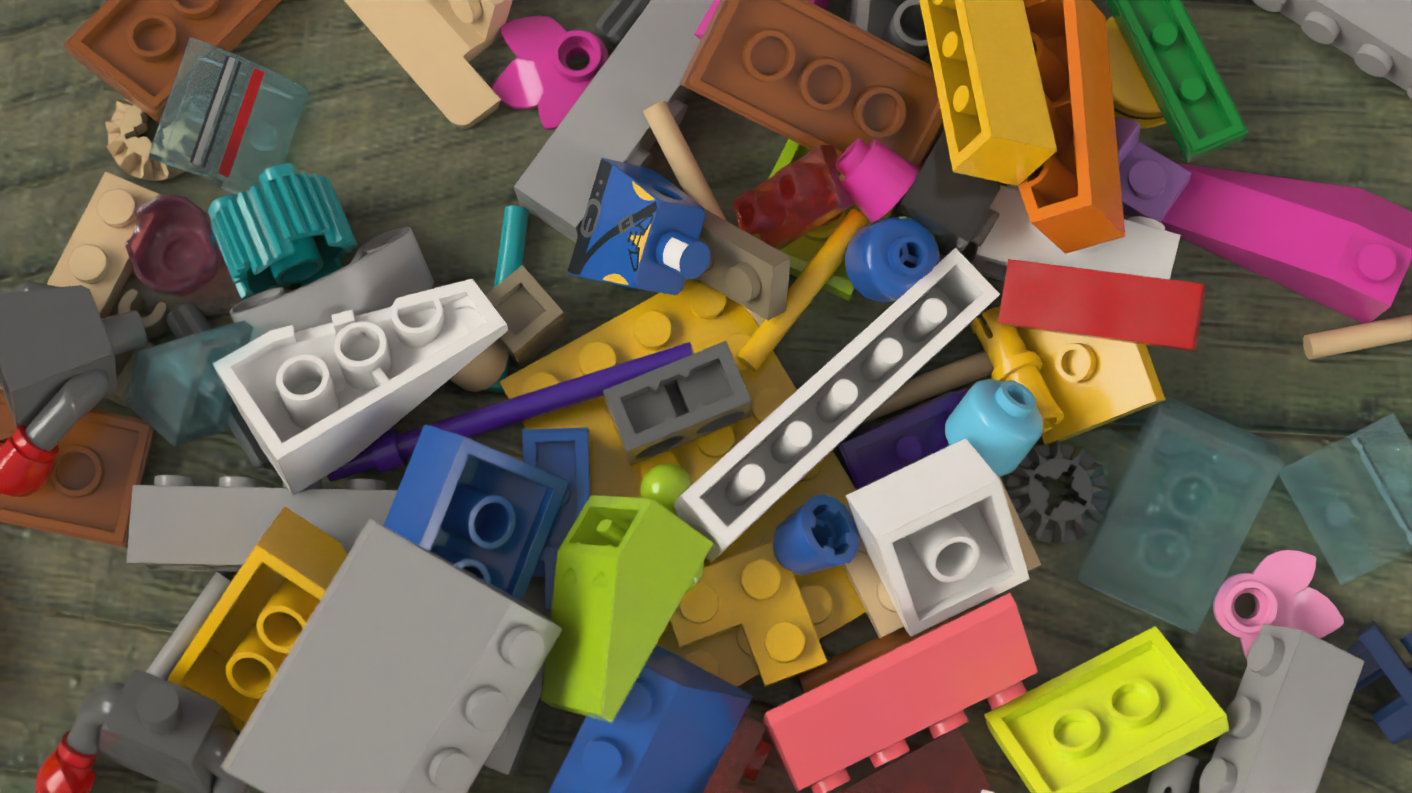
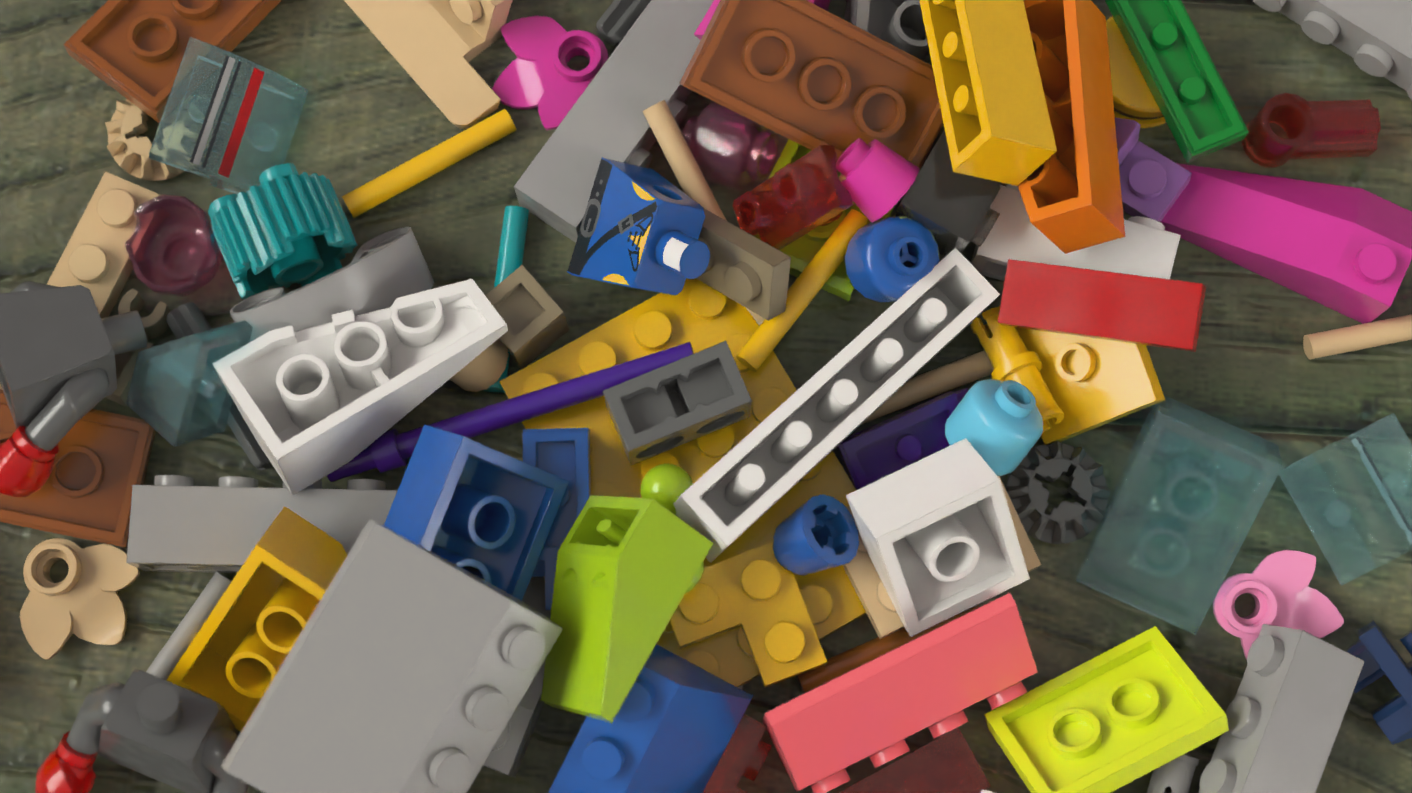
(82, 602): none -> tan plate
(429, 163): none -> yellow bar
(730, 147): none -> clear pink head
(1313, 130): none -> clear red piece

